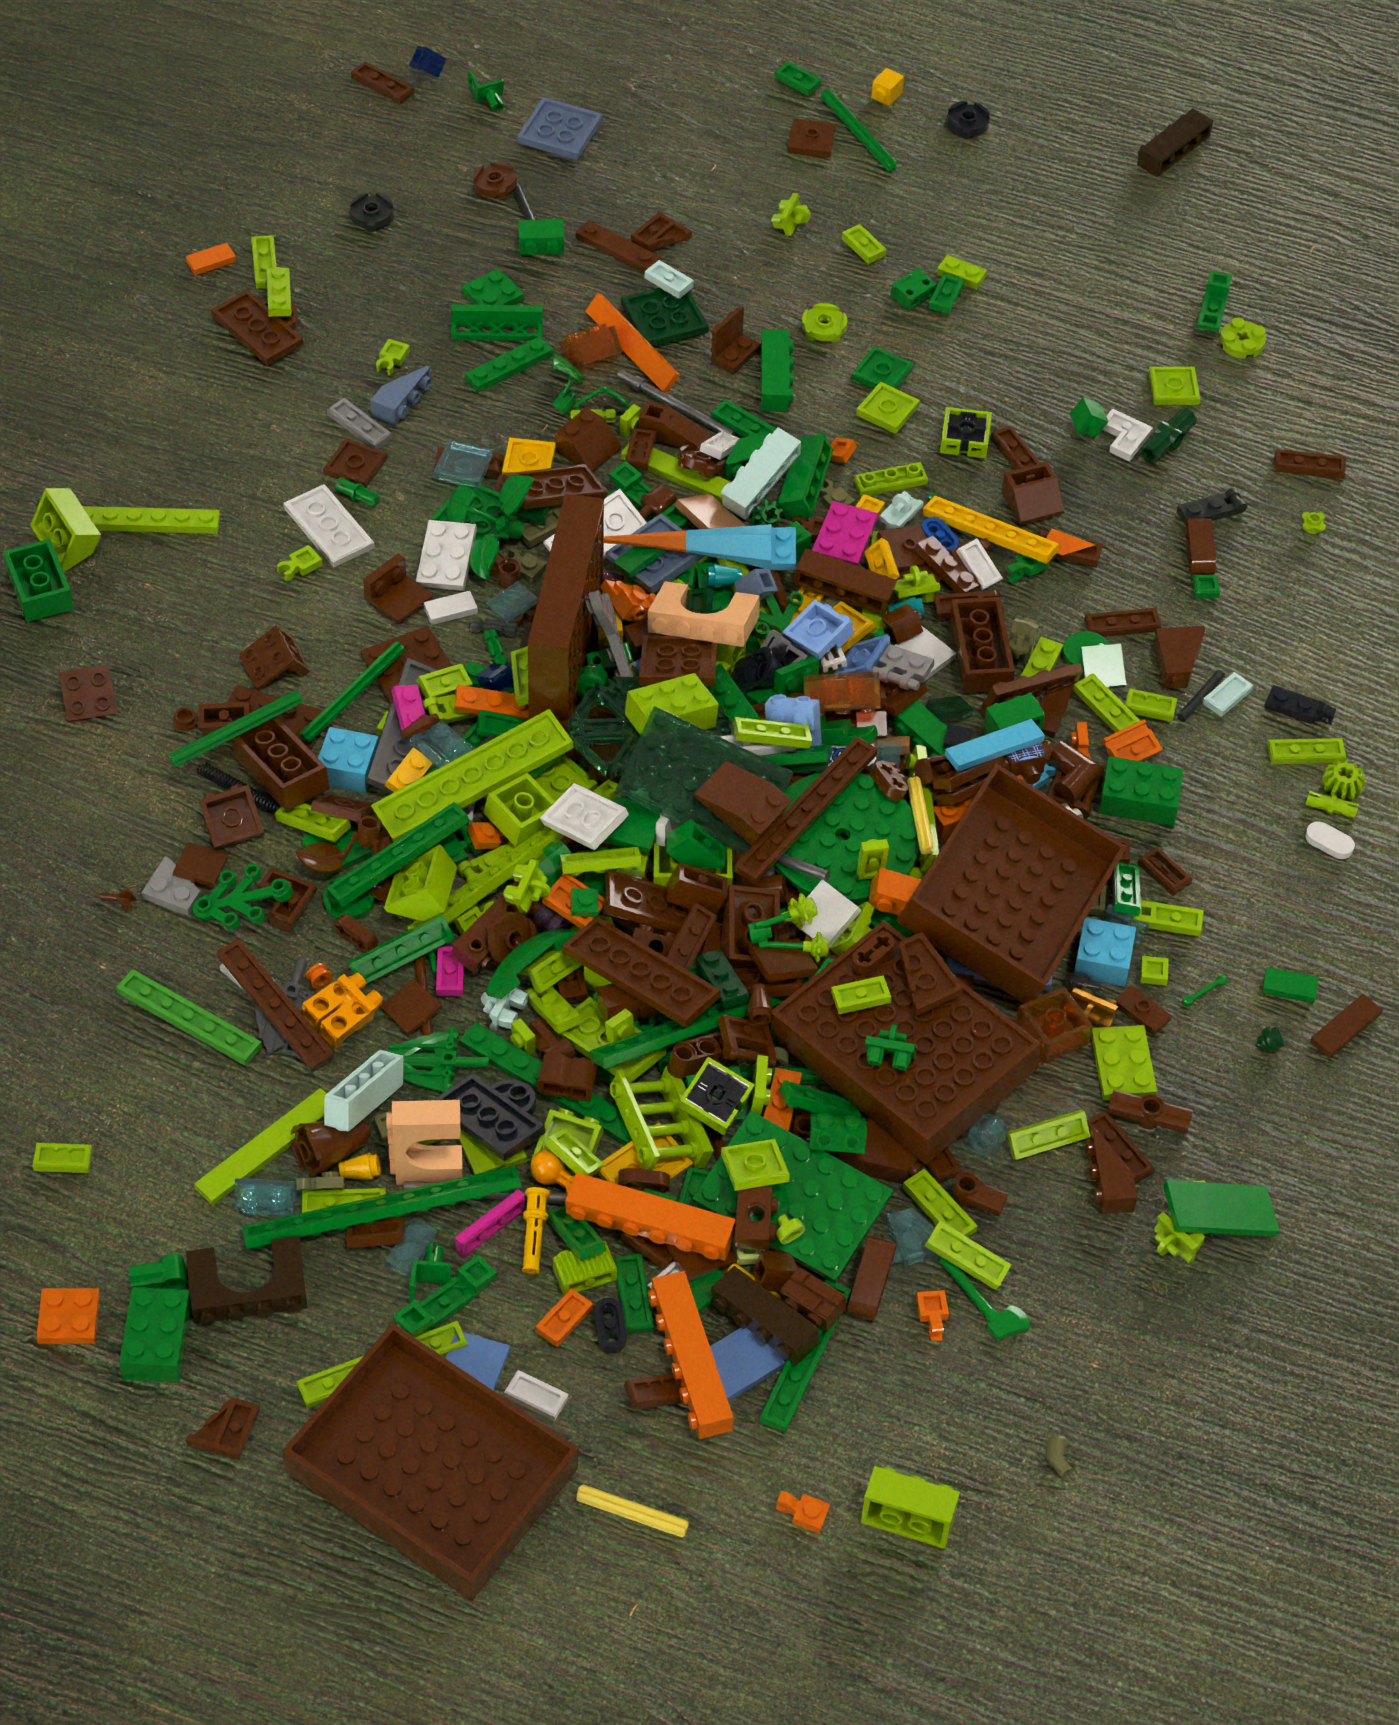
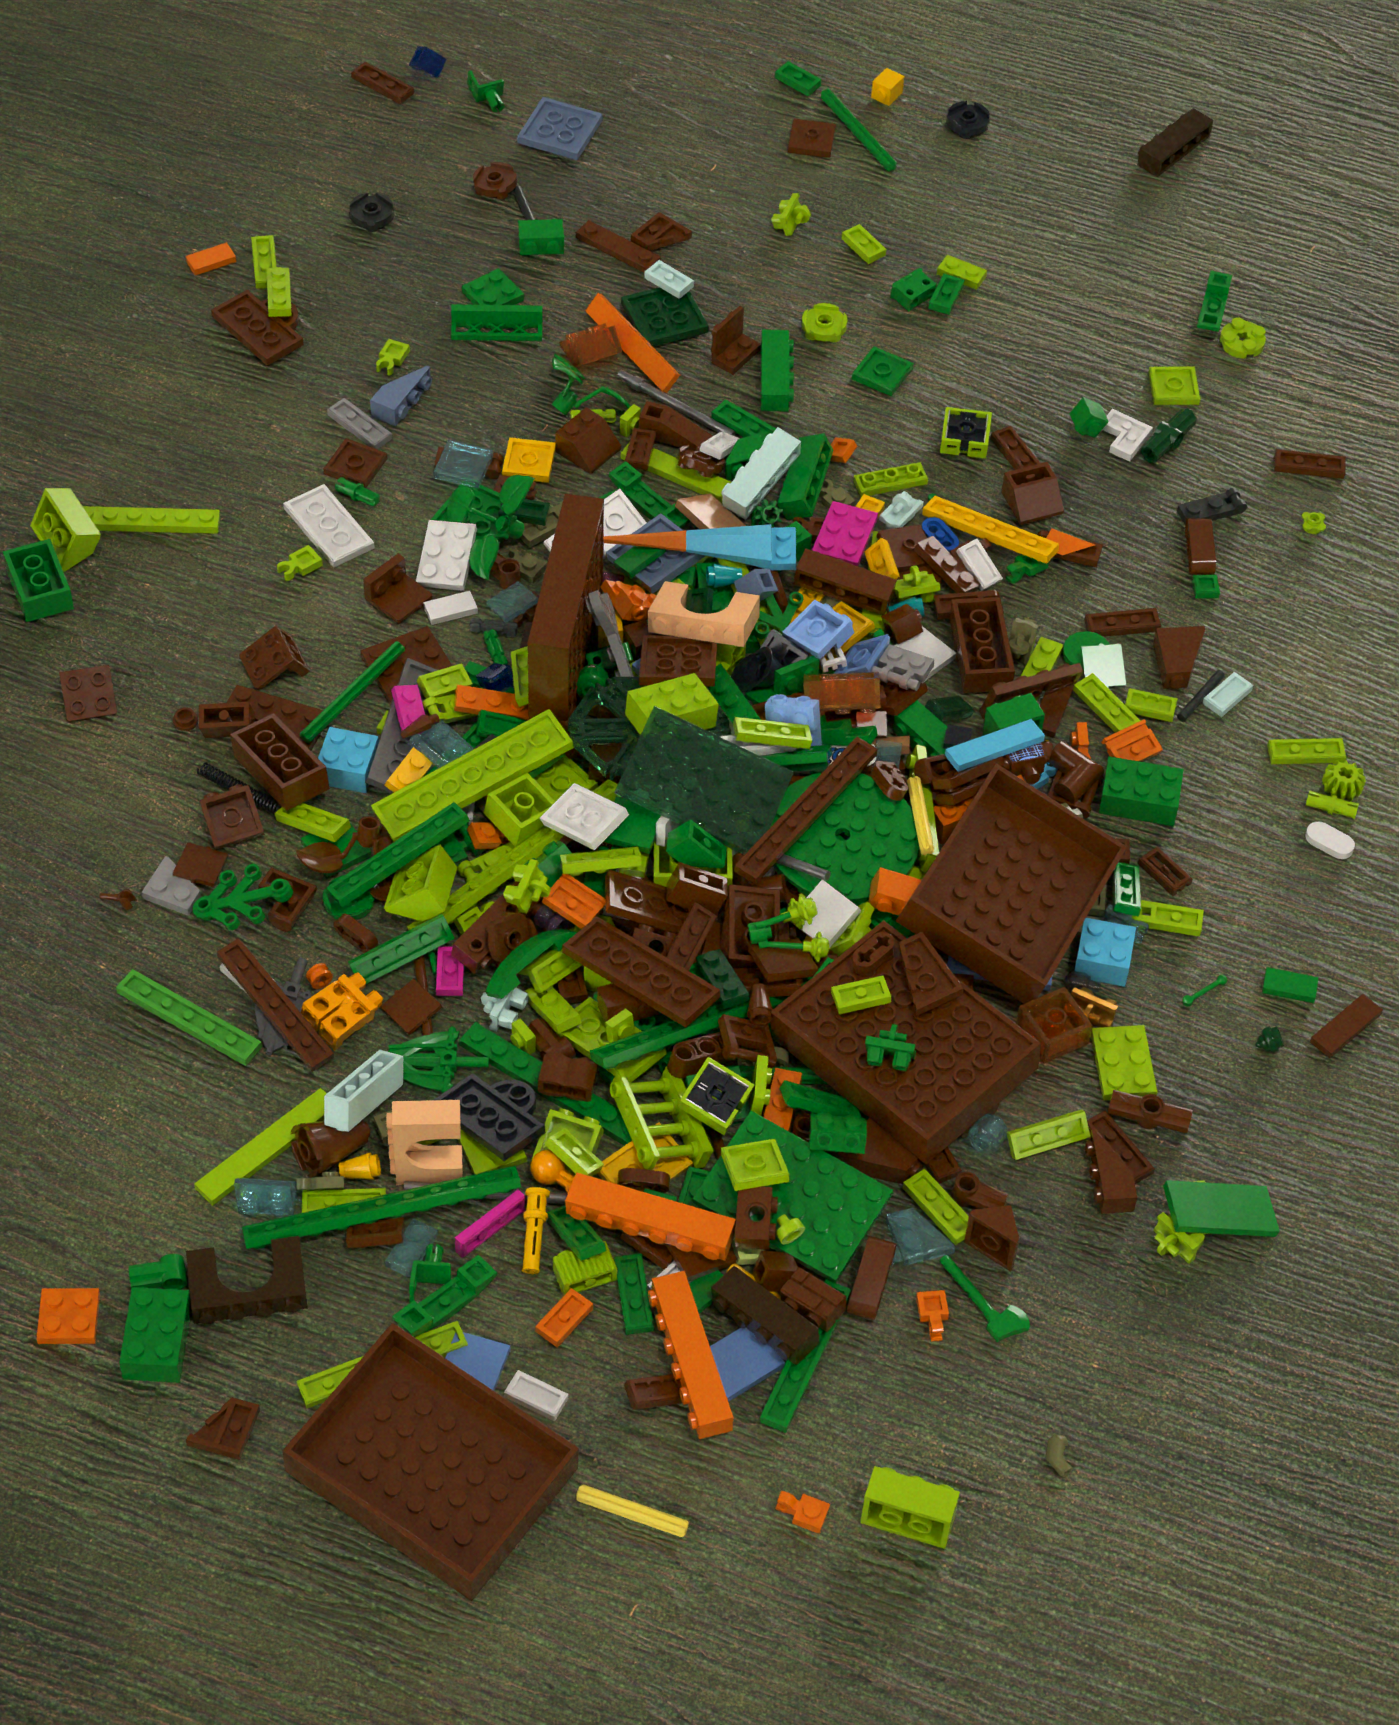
(62, 1157): lime plate -> none
(235, 729): green axle -> none
(342, 807): reddish brown tile -> none
(508, 364): green plate -> none
(553, 483): reddish brown tile -> none
(584, 902): green plate -> none
(610, 1327): black plate -> none
(657, 500): reddish brown piece -> none
(743, 801): reddish brown slope -> none
(871, 857): lime plate -> none
(888, 407): lime plate -> none
(967, 1255): lime plate -> none
(994, 1234): none -> reddish brown slope
(1142, 1010): reddish brown plate -> none
(1154, 970): lime plate -> none
(1299, 706): black hinge -> none

